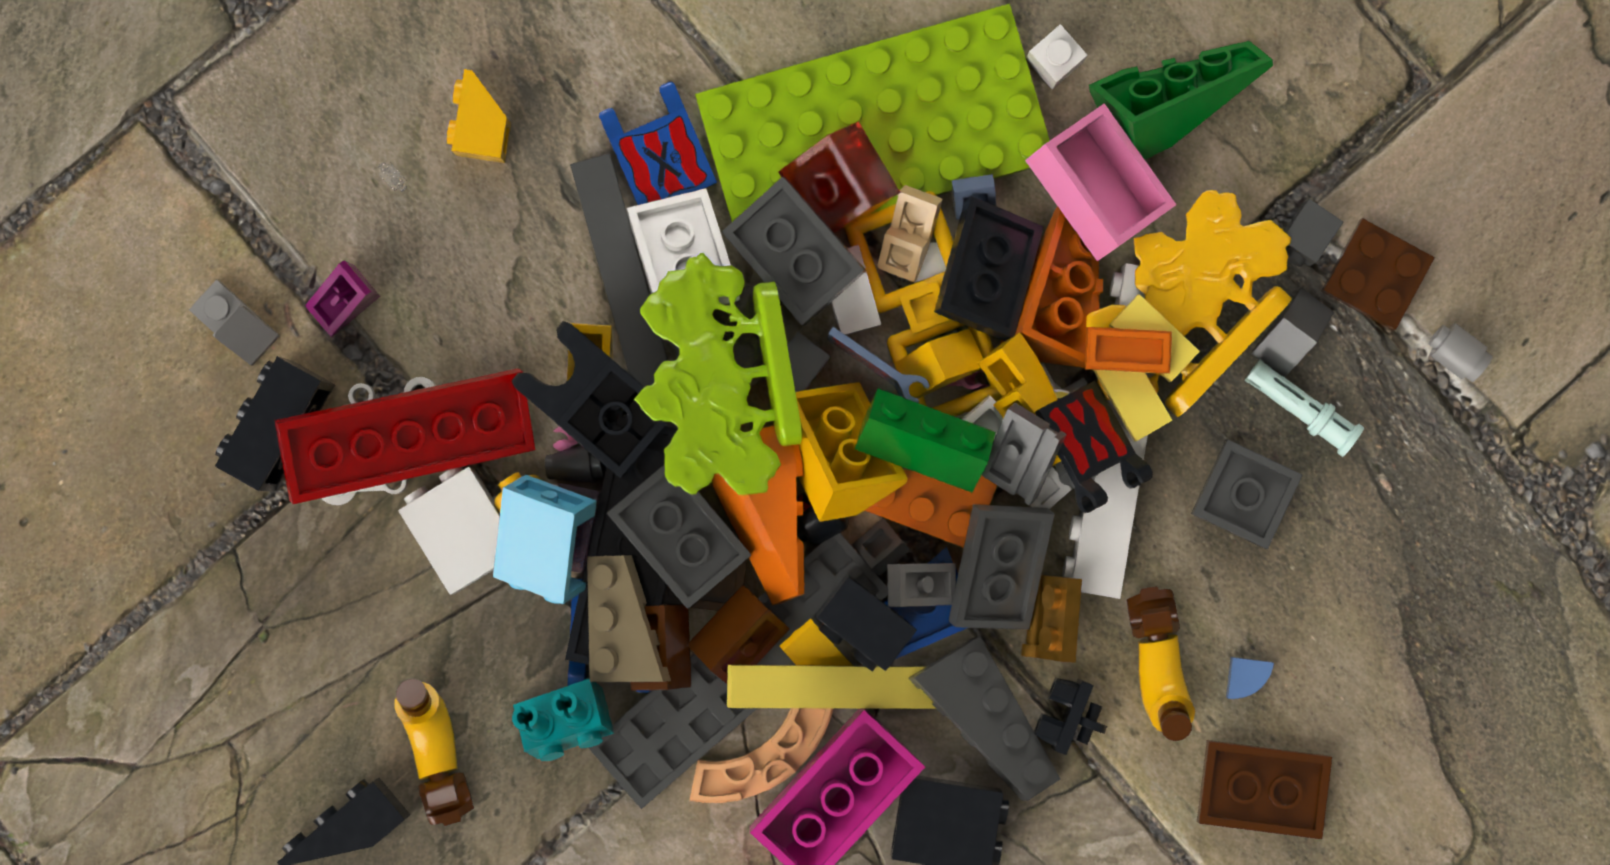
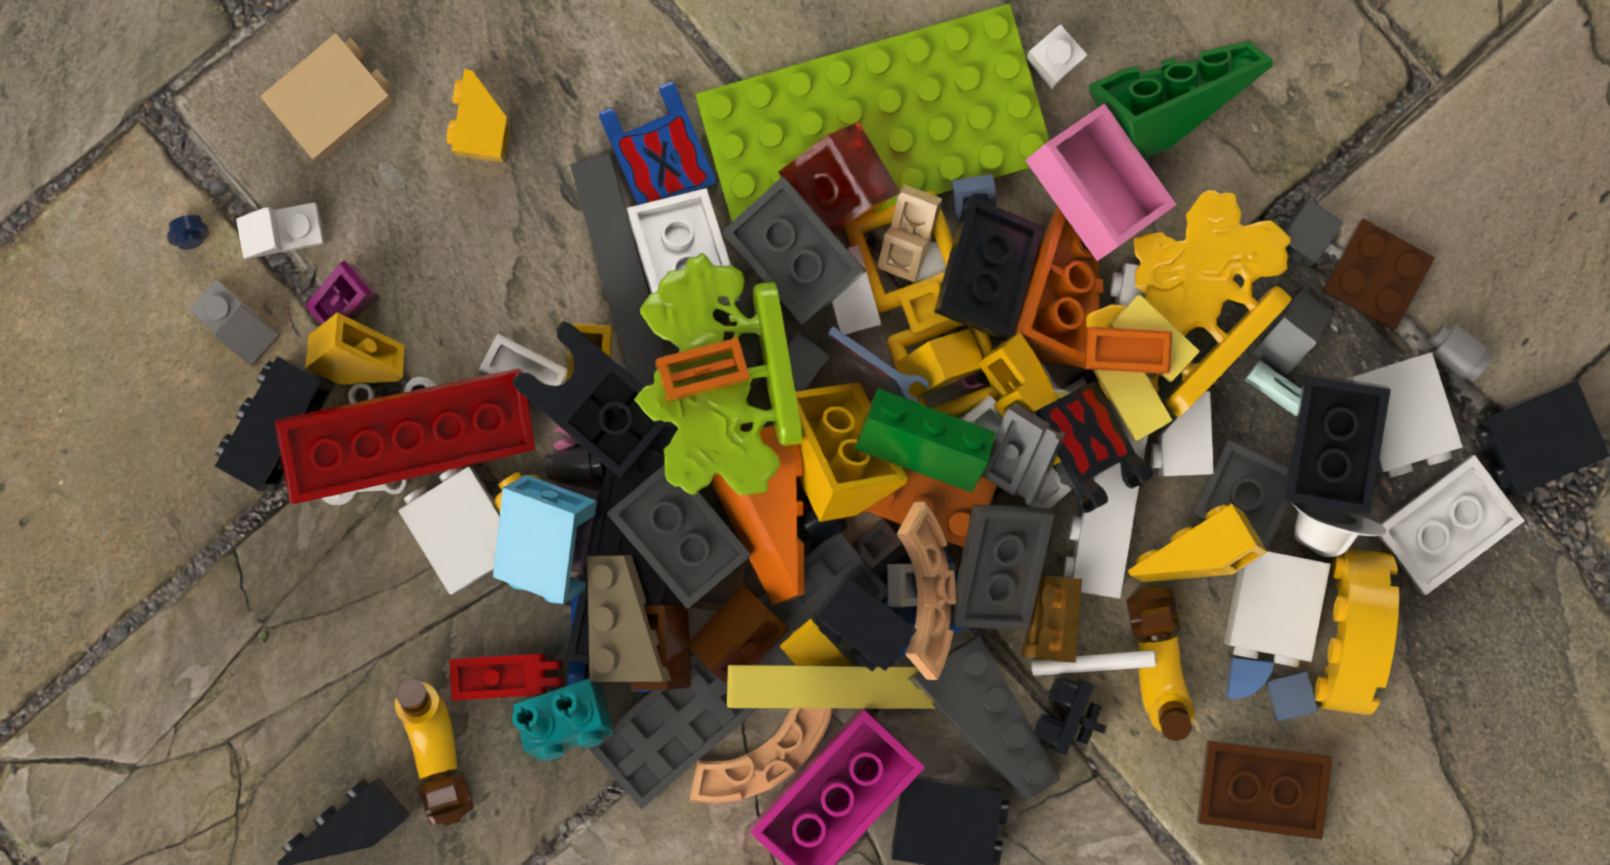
(187, 232): none -> dark blue plate
(280, 230): none -> white slope
(328, 97): none -> tan brick
(353, 353): none -> yellow slope
(502, 676): none -> red hinge
(508, 355): none -> white tile
(668, 379): none -> orange tile
(935, 590): none -> light nougat tile
(1093, 663): none -> white bar
(1186, 443): none -> white slope
(1212, 548): none -> yellow slope
(1277, 608): none -> white brick
(1291, 696): none -> sand blue tile
(1330, 529): none -> white piece
(1337, 443): none -> black brick
(1366, 632): none -> yellow brick
(1417, 415): none -> white panel
(1449, 525): none -> white plate
(1541, 438): none -> black brick

